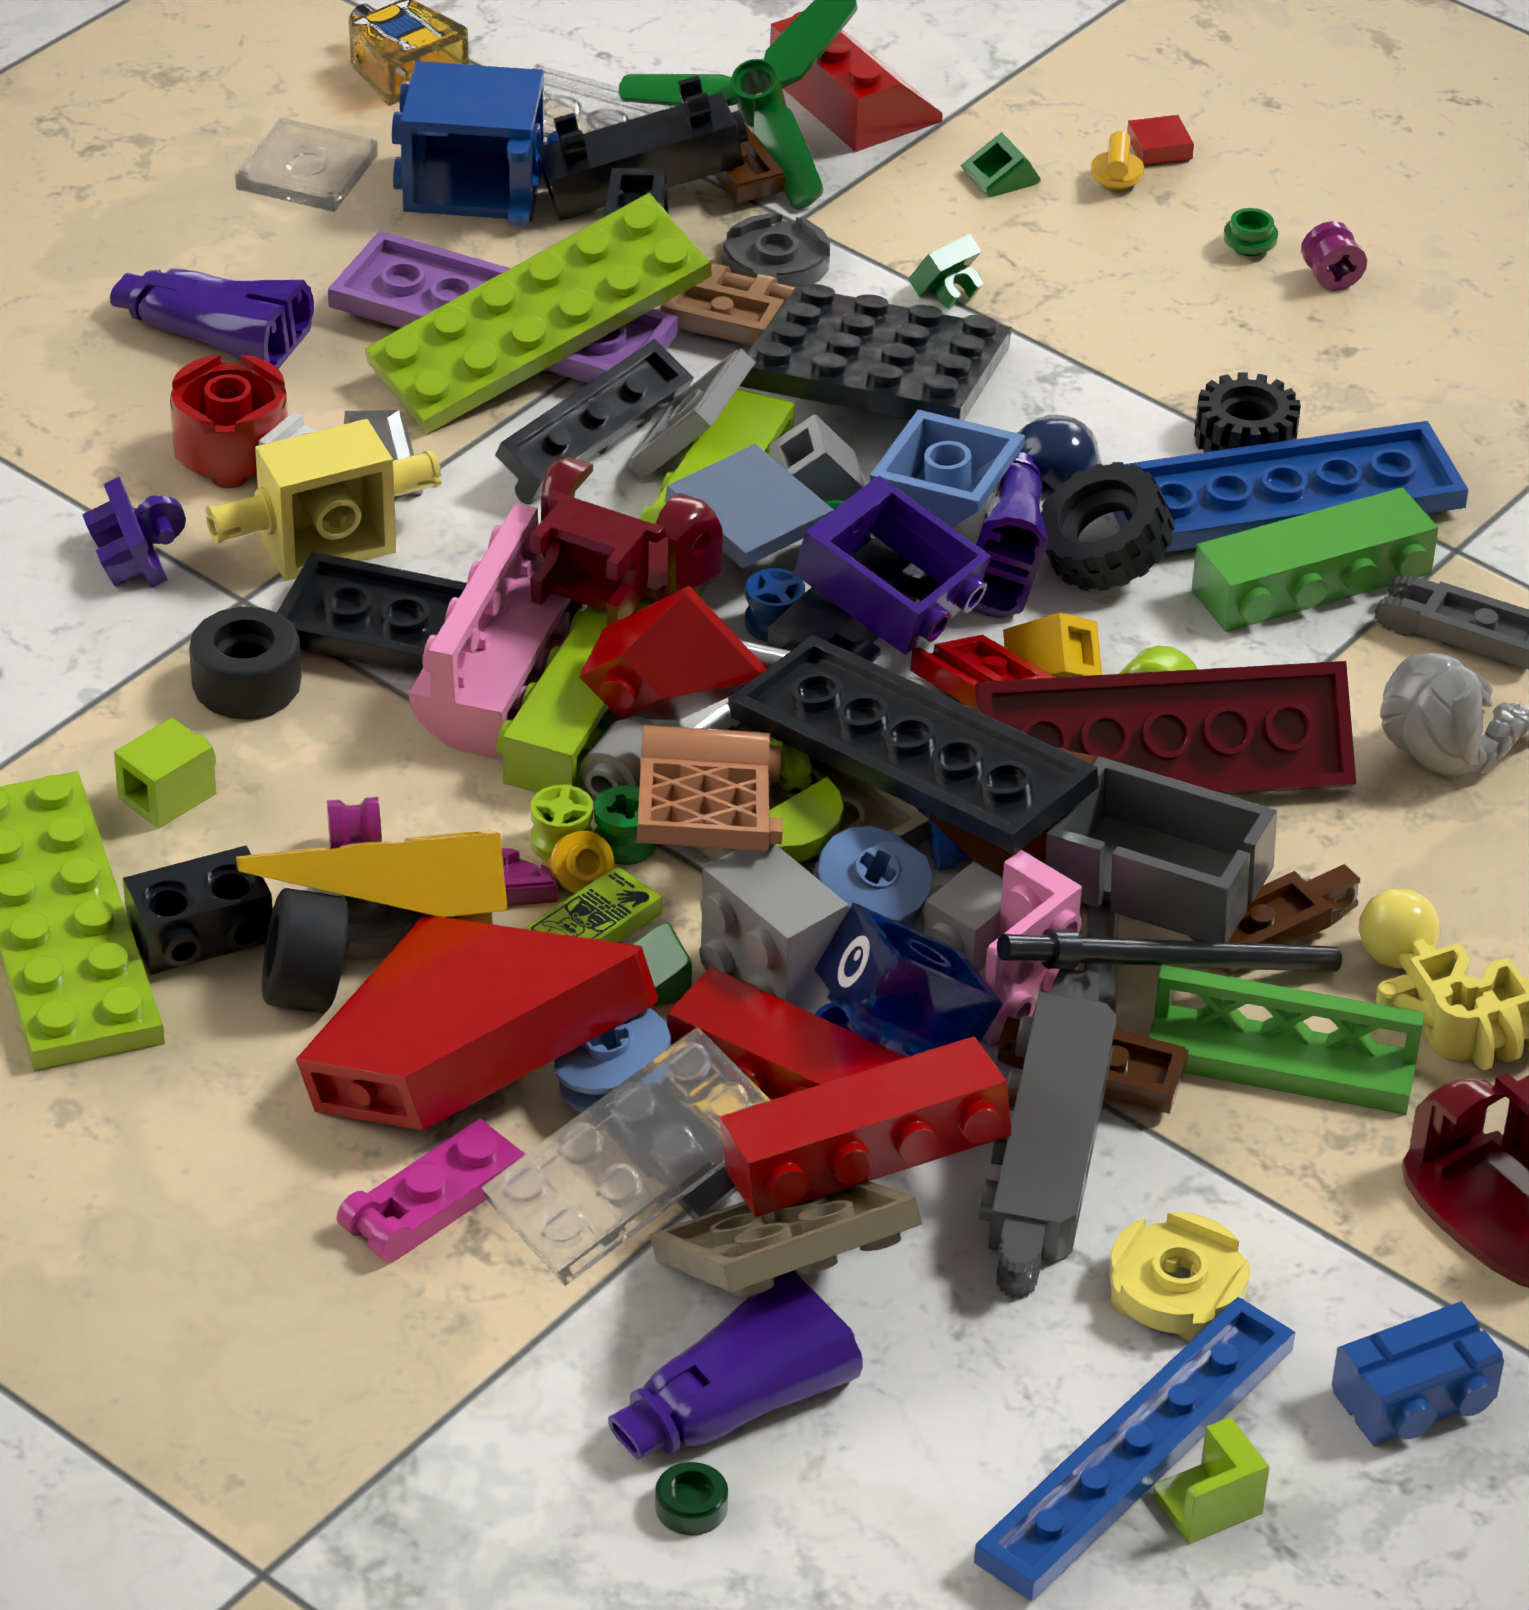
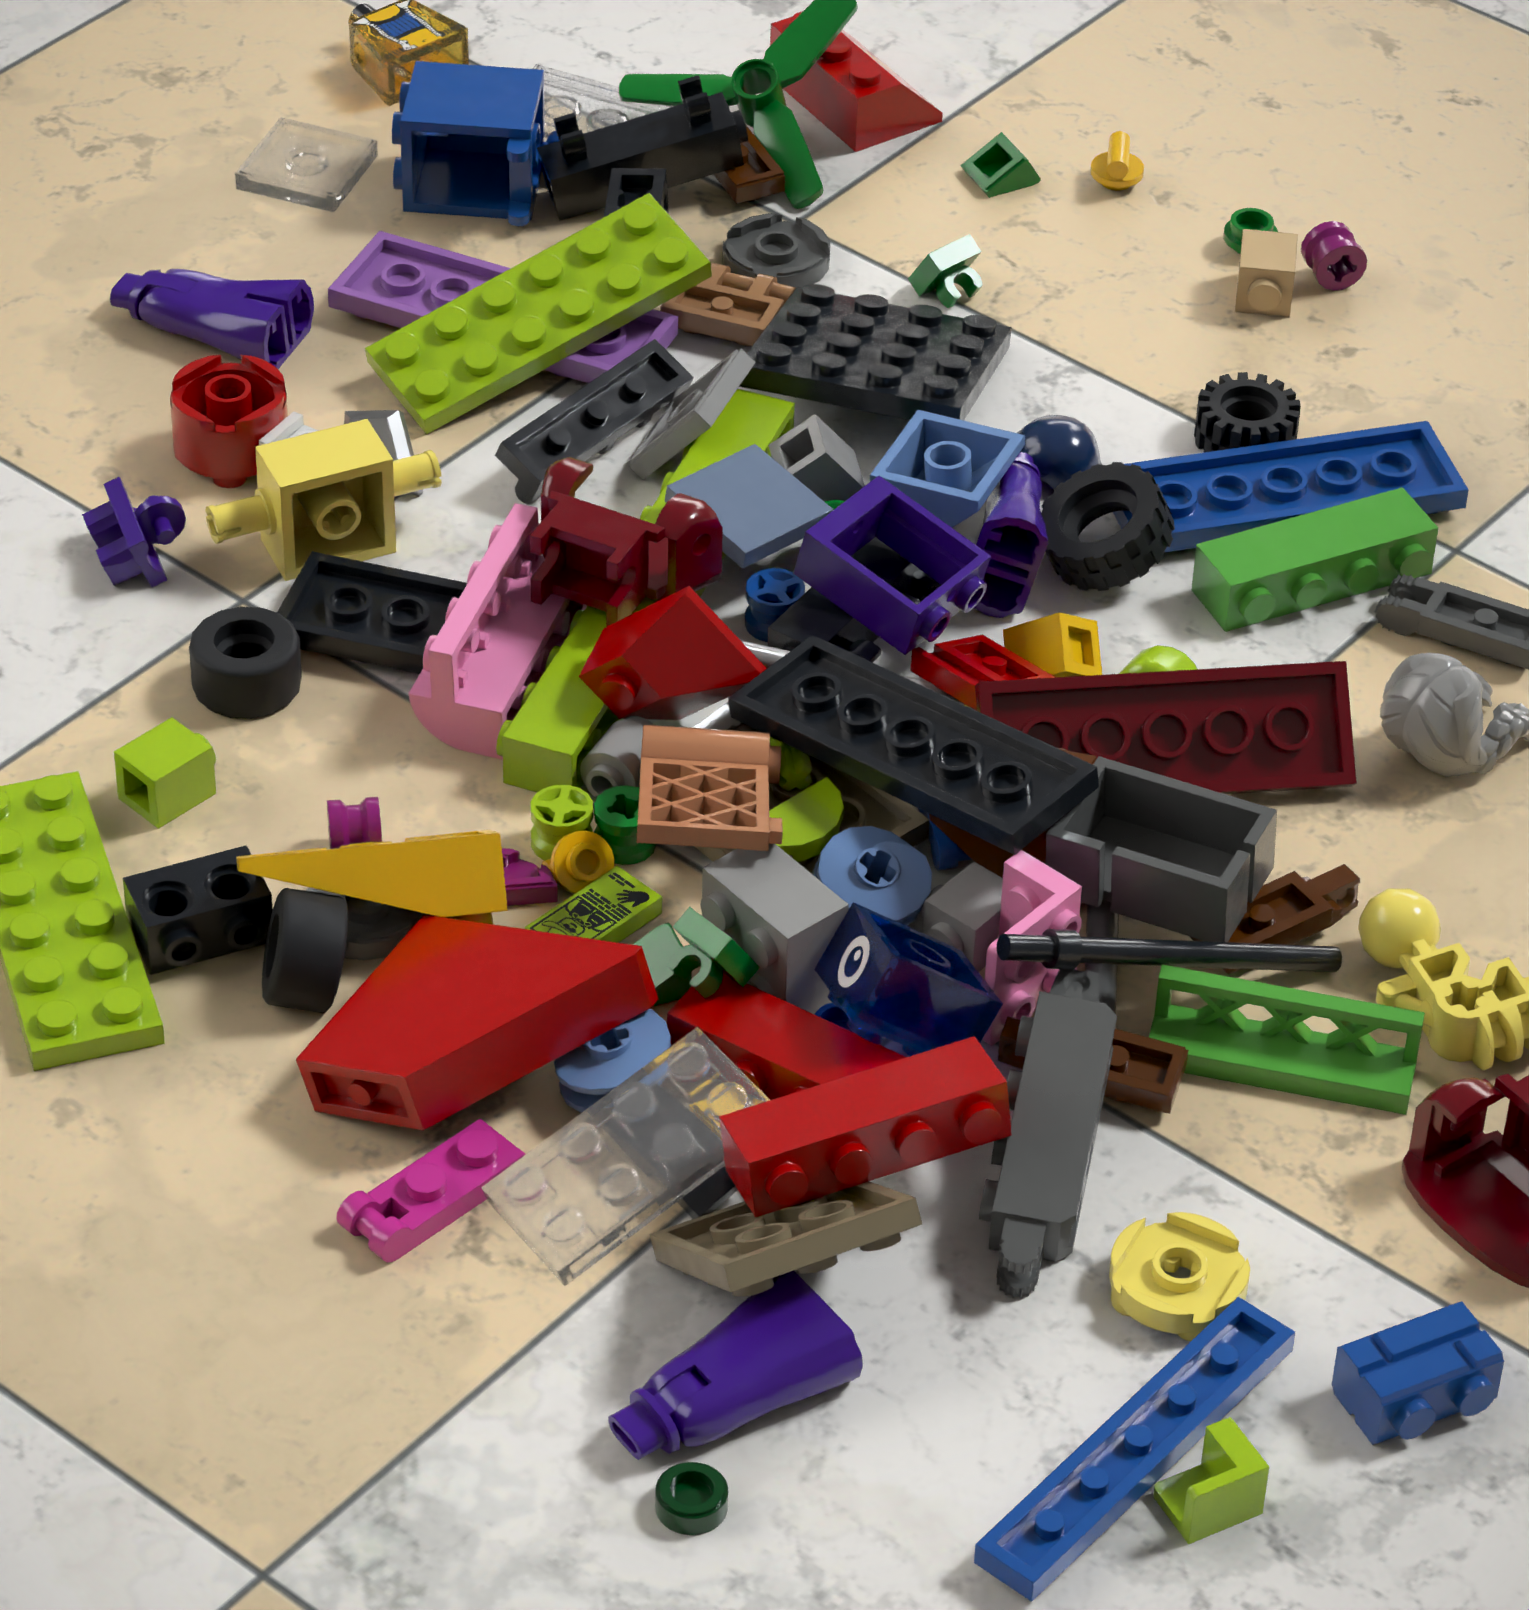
(712, 952): none -> green tile
(1160, 140): red tile -> none
(1266, 272): none -> tan brick

